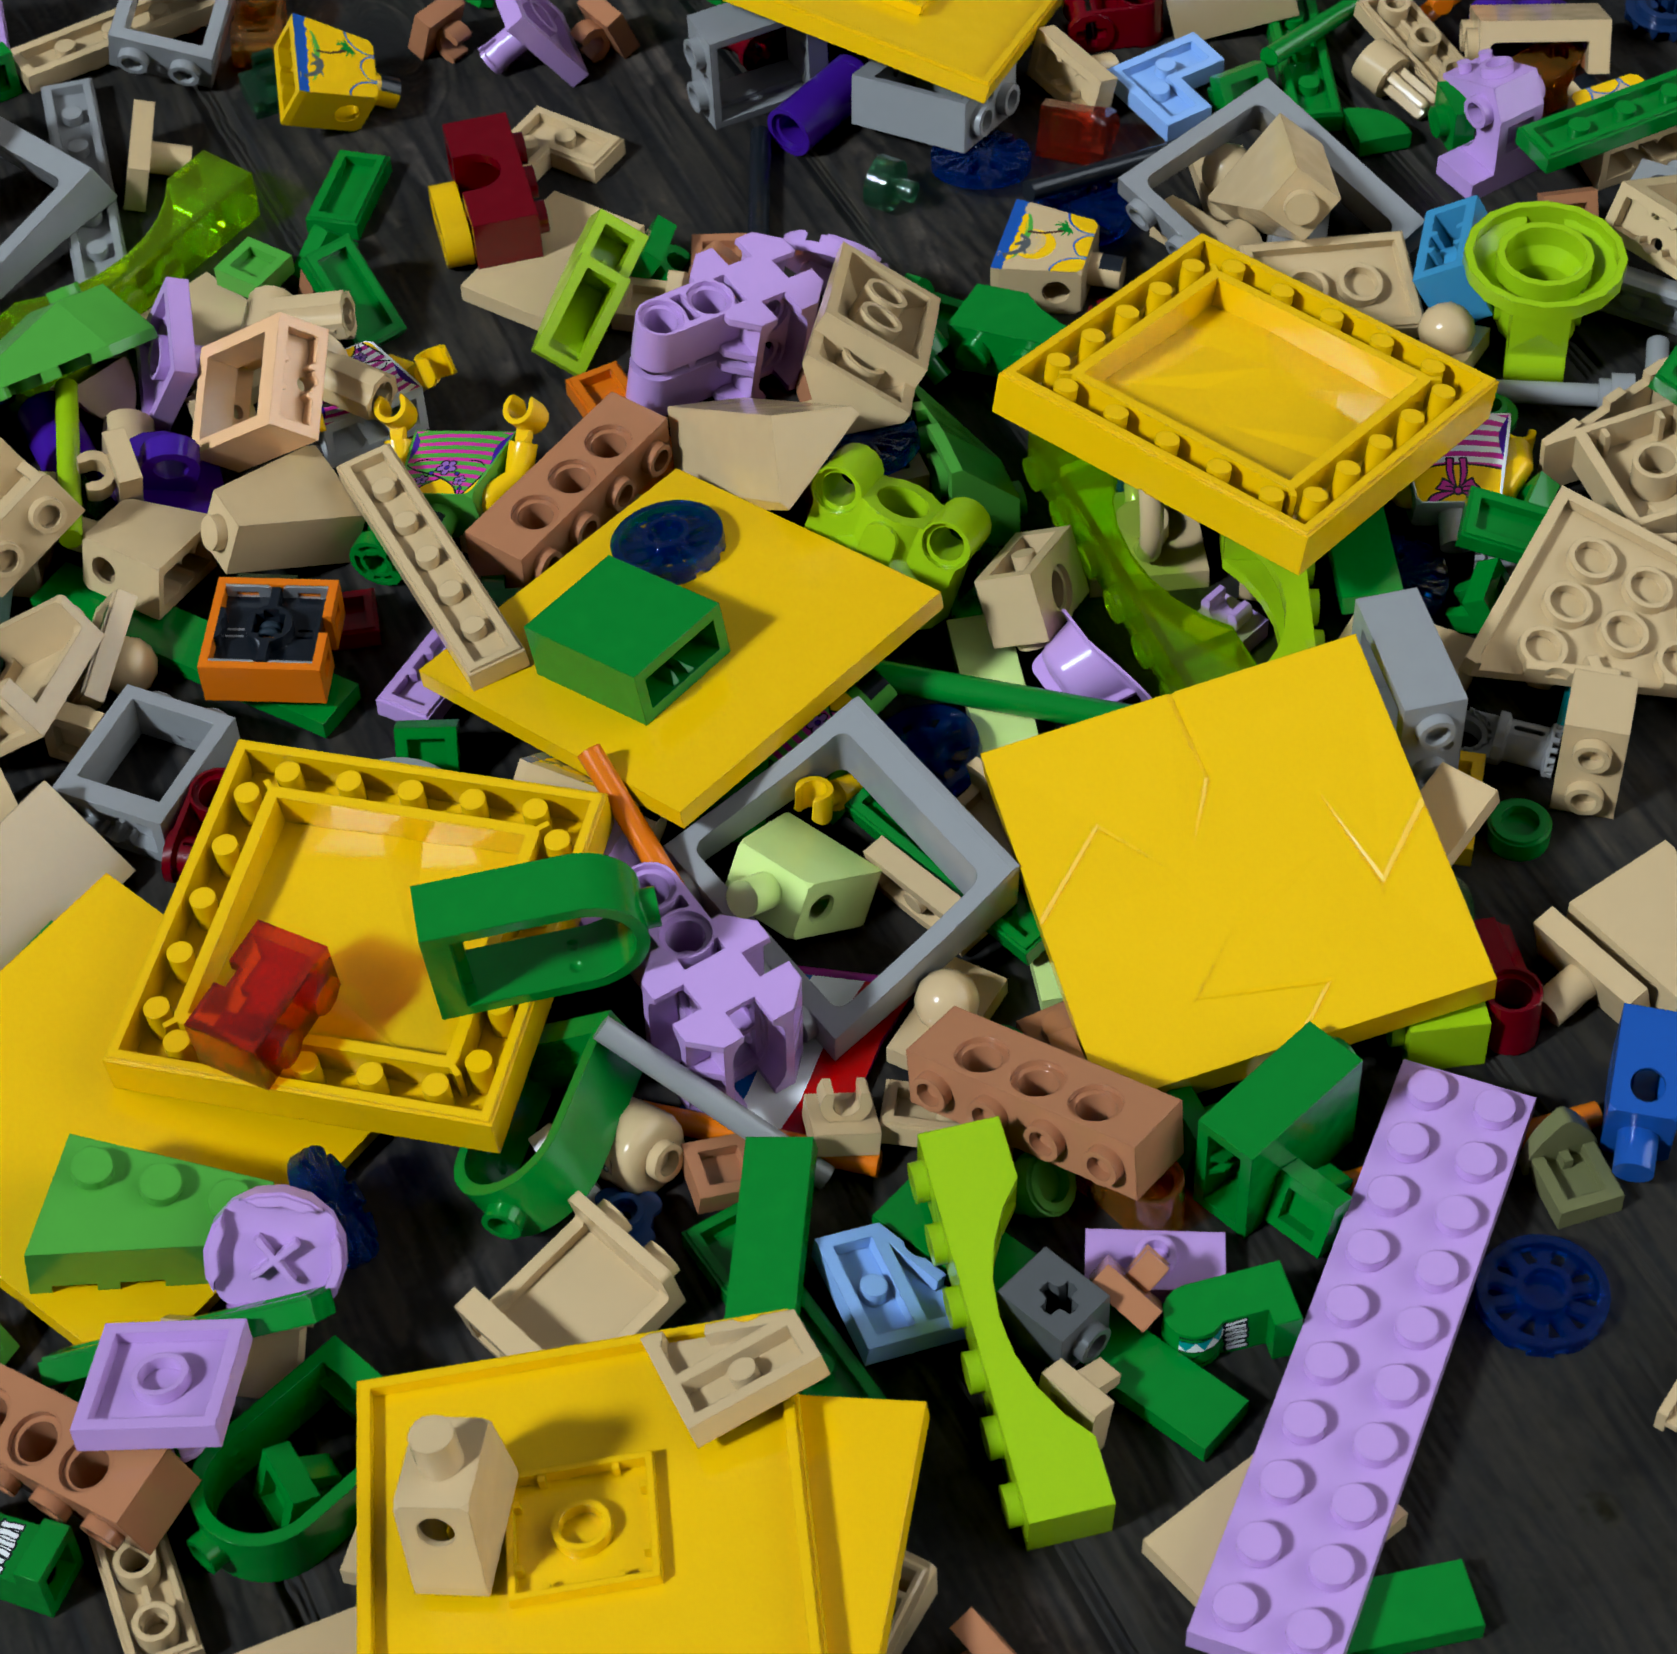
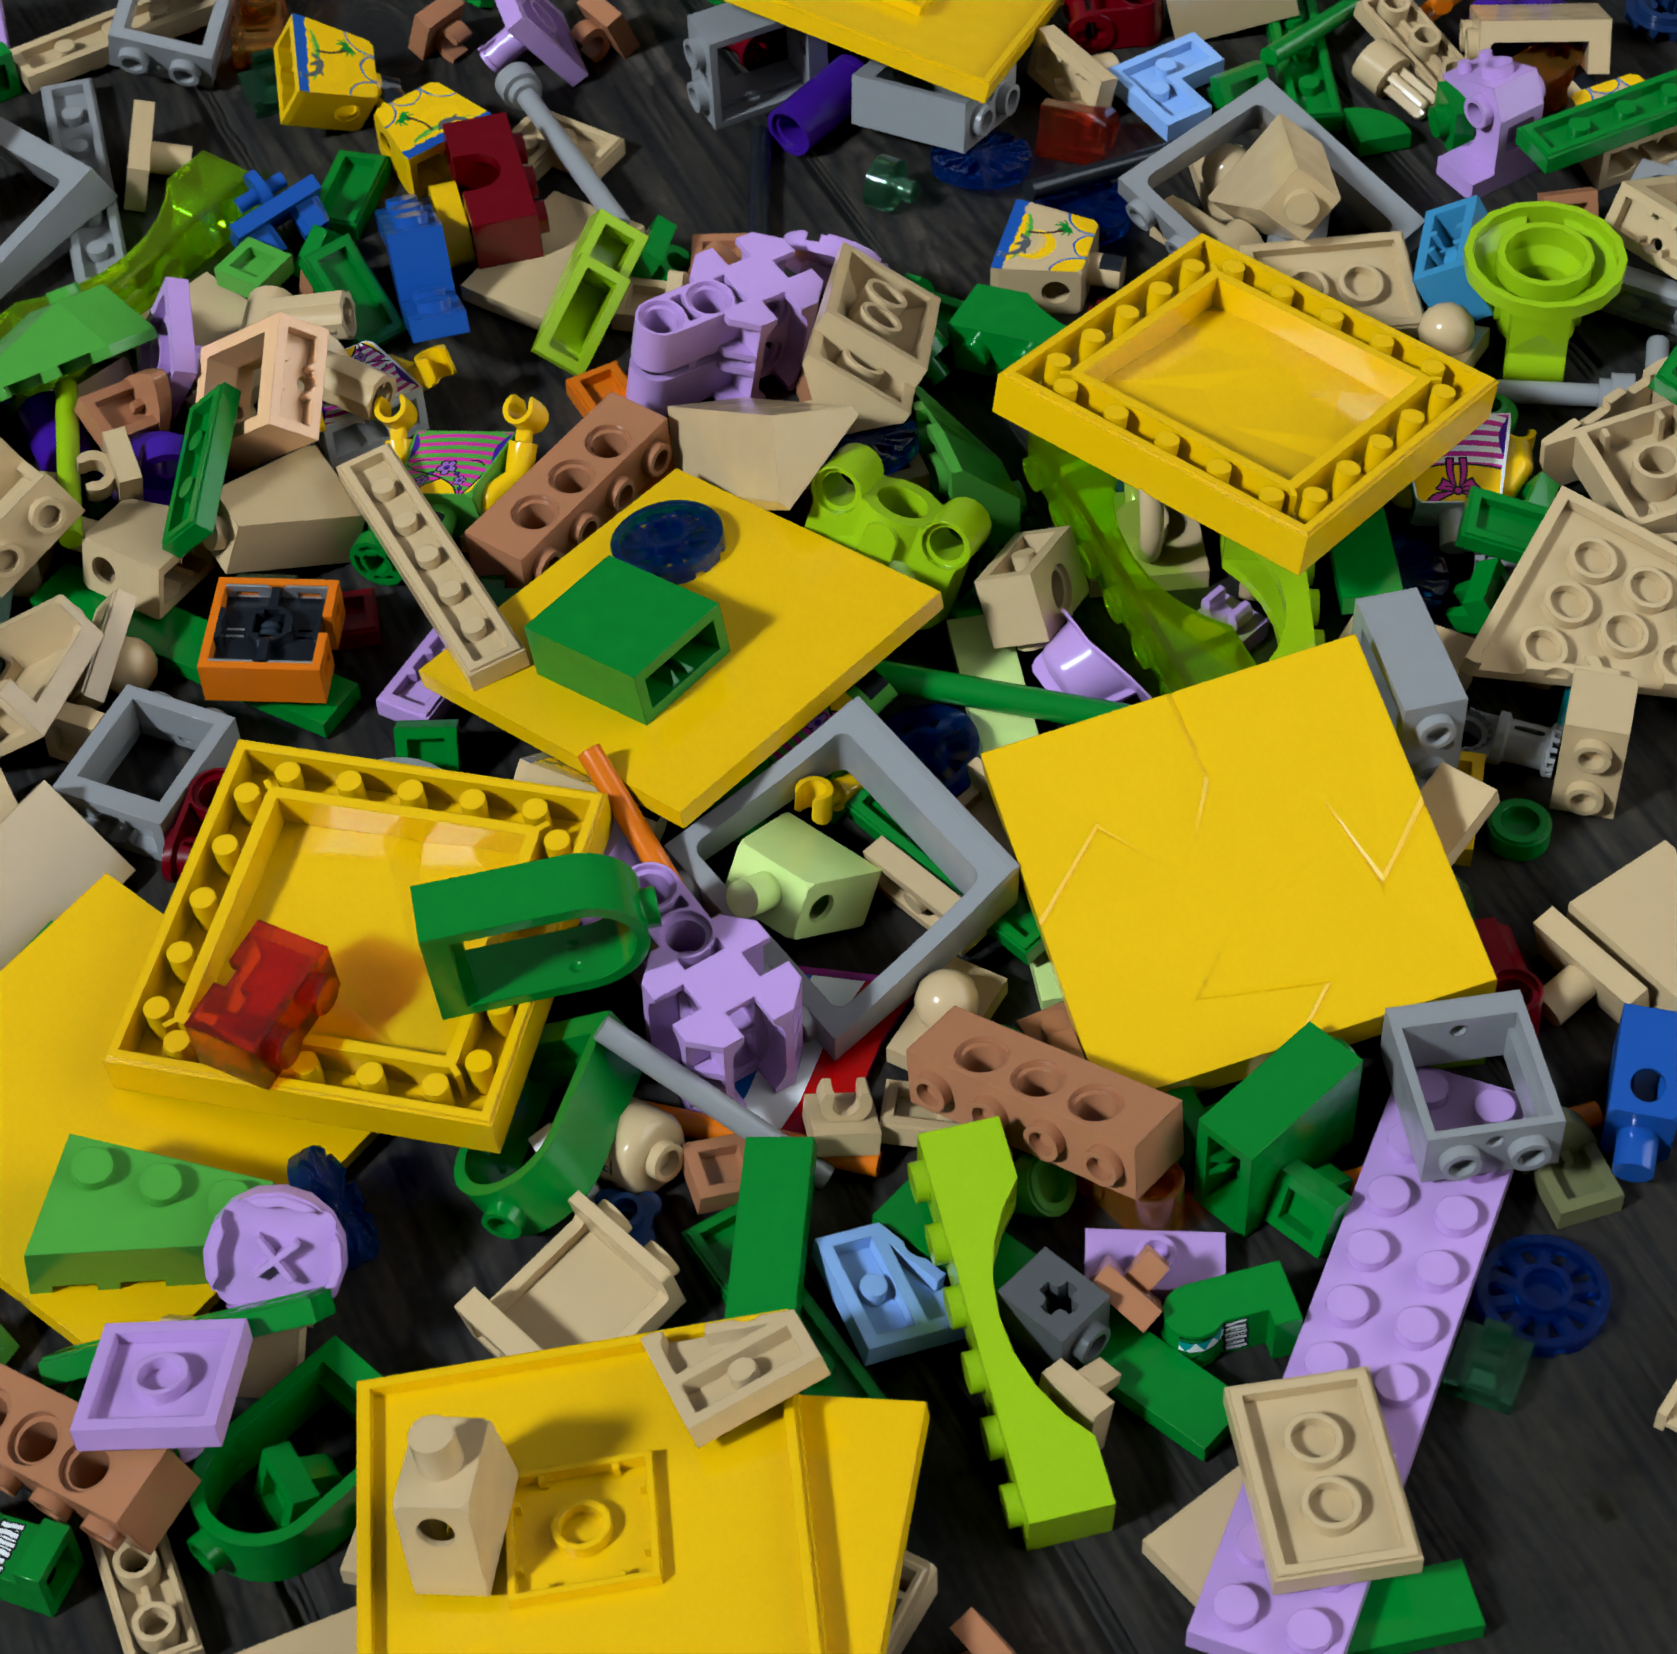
(138, 403): none -> nougat tile
(201, 470): none -> green tile
(298, 203): none -> blue hips
(413, 135): none -> yellow torso
(421, 269): none -> blue bracket
(521, 91): none -> light grey piece
(1322, 1480): none -> tan tile
(1488, 1365): none -> clear green tile
(1489, 1027): none -> light grey window

